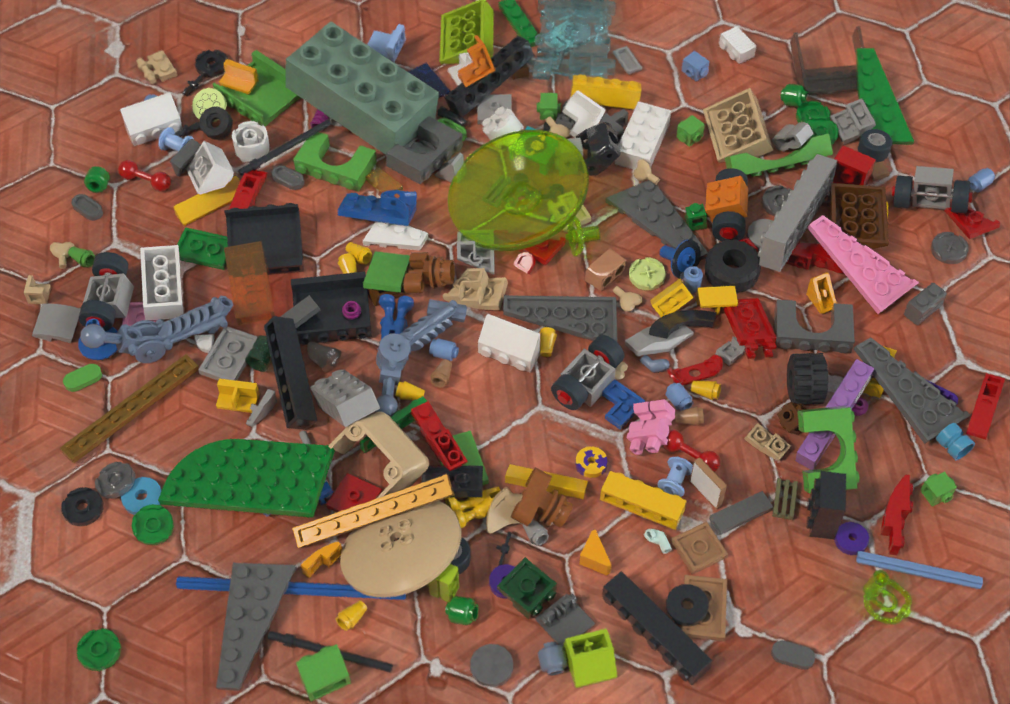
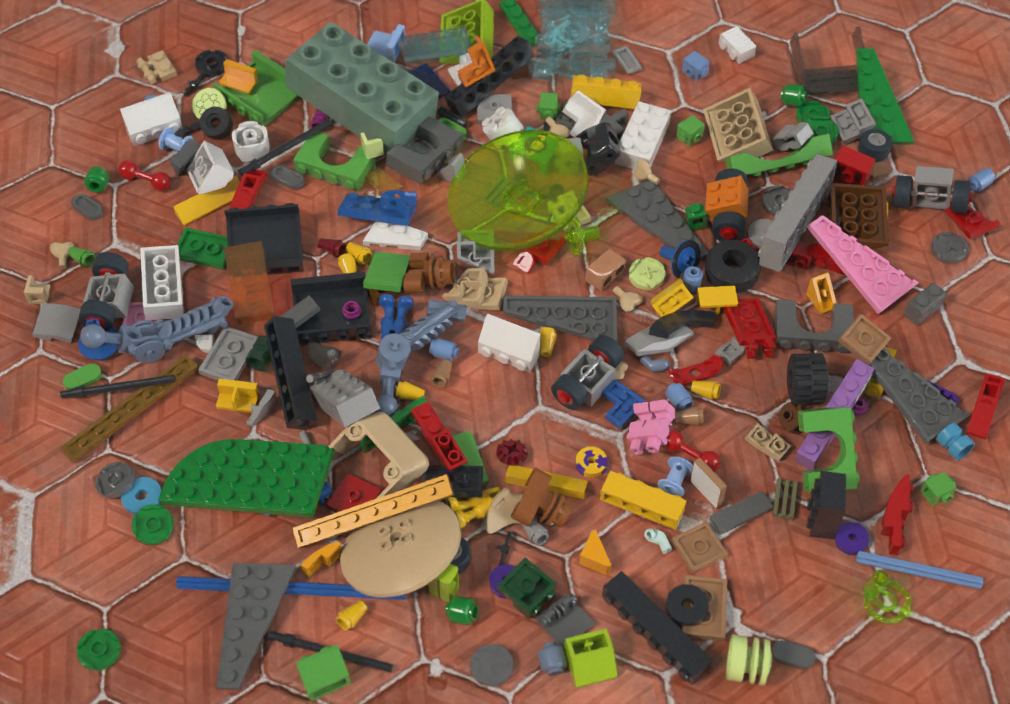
(82, 391): none -> black bar
(87, 515): black tile -> none
(317, 376): none -> flat silver piece
(332, 246): none -> dark red cone
(373, 147): none -> yellowish green panel
(435, 44): none -> clear light blue brick
(516, 457): none -> dark red gear
(748, 659): none -> yellowish green wheel
(864, 339): none -> medium nougat tile

